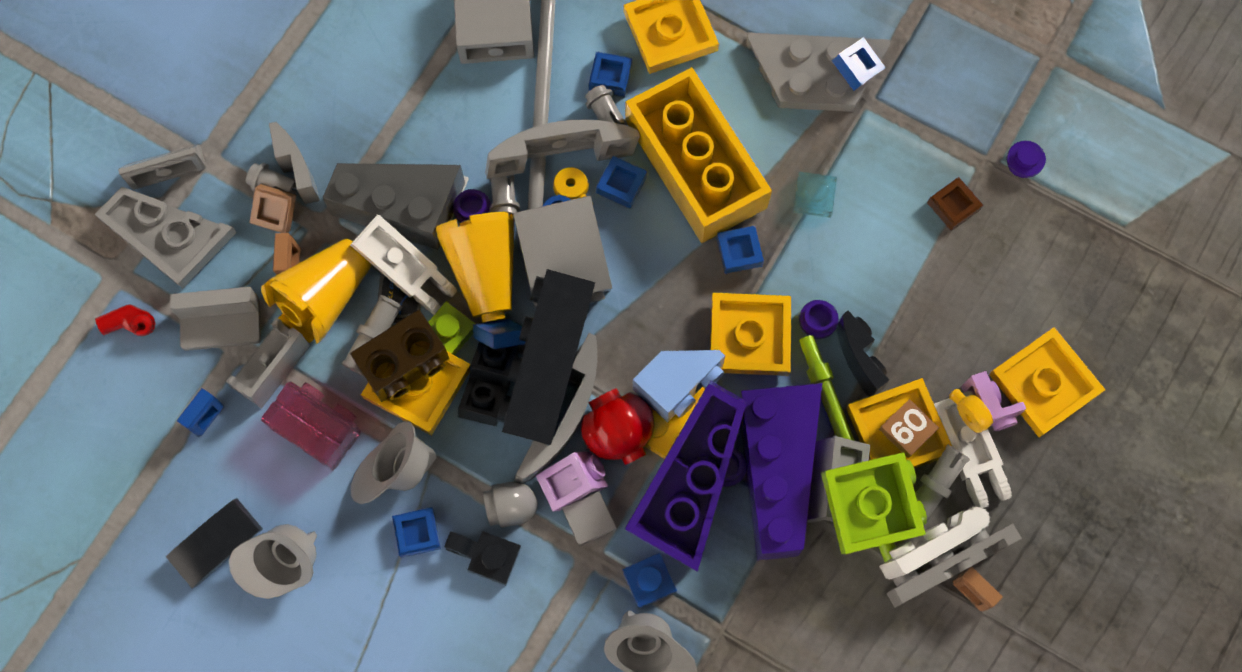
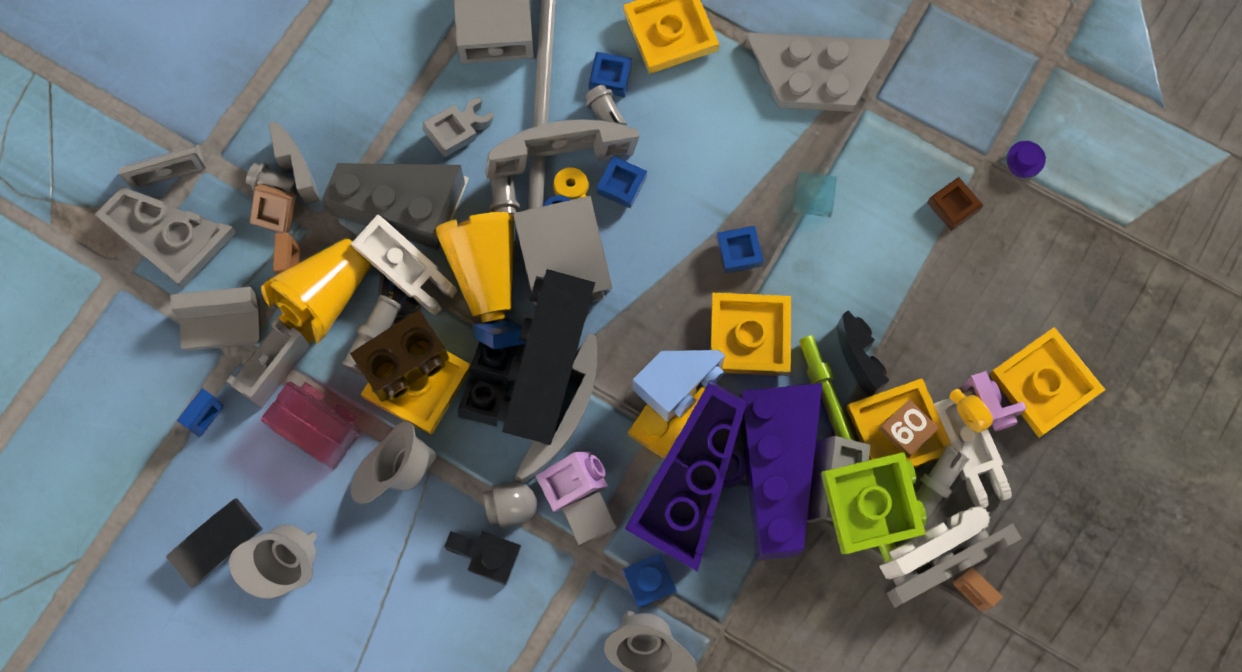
(127, 317): red arm -> none
(416, 532): blue tile -> none
(451, 327): lime plate -> none
(455, 129): none -> light grey plate
(470, 203): dark purple plate -> none
(618, 426): red plant -> none
(697, 155): yellow brick -> none
(818, 319): dark purple plate -> none
(858, 64): plate -> none

